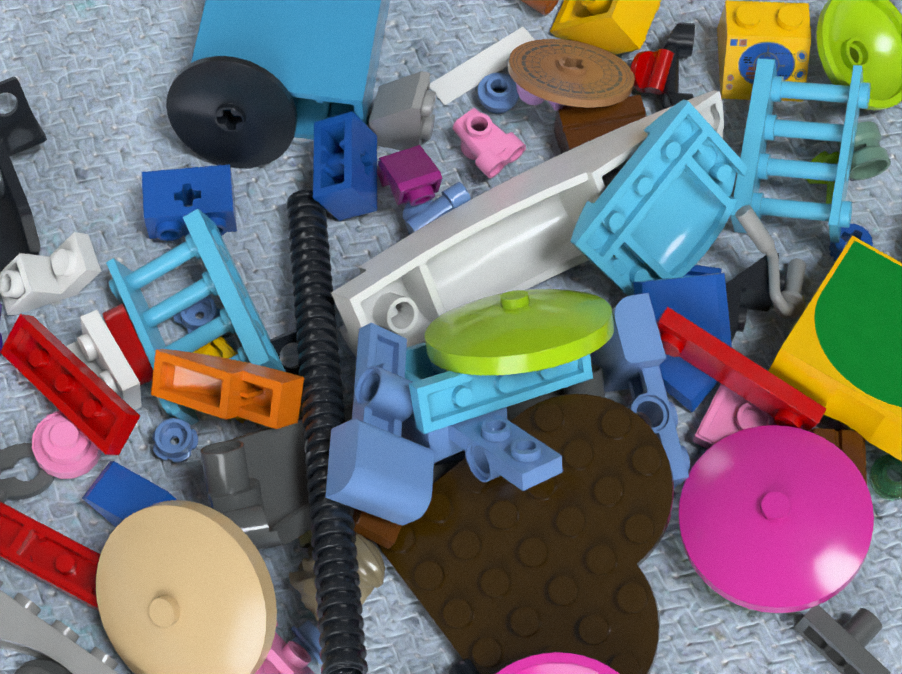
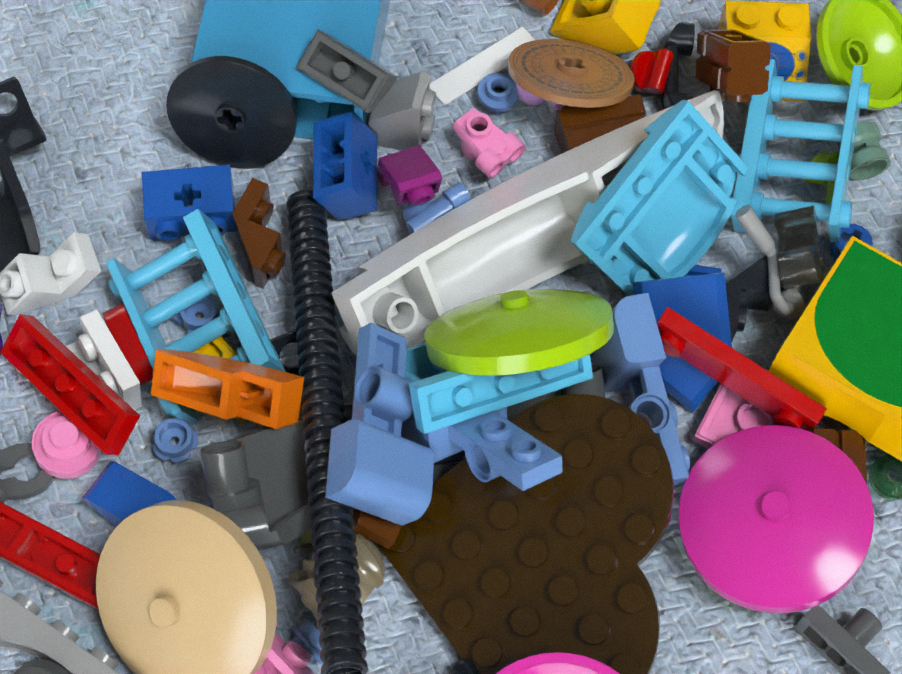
(259, 244): none -> reddish brown slope
(346, 71): none -> dark grey slope
(733, 63): none -> reddish brown brick
(800, 247): none -> clear smoke leg

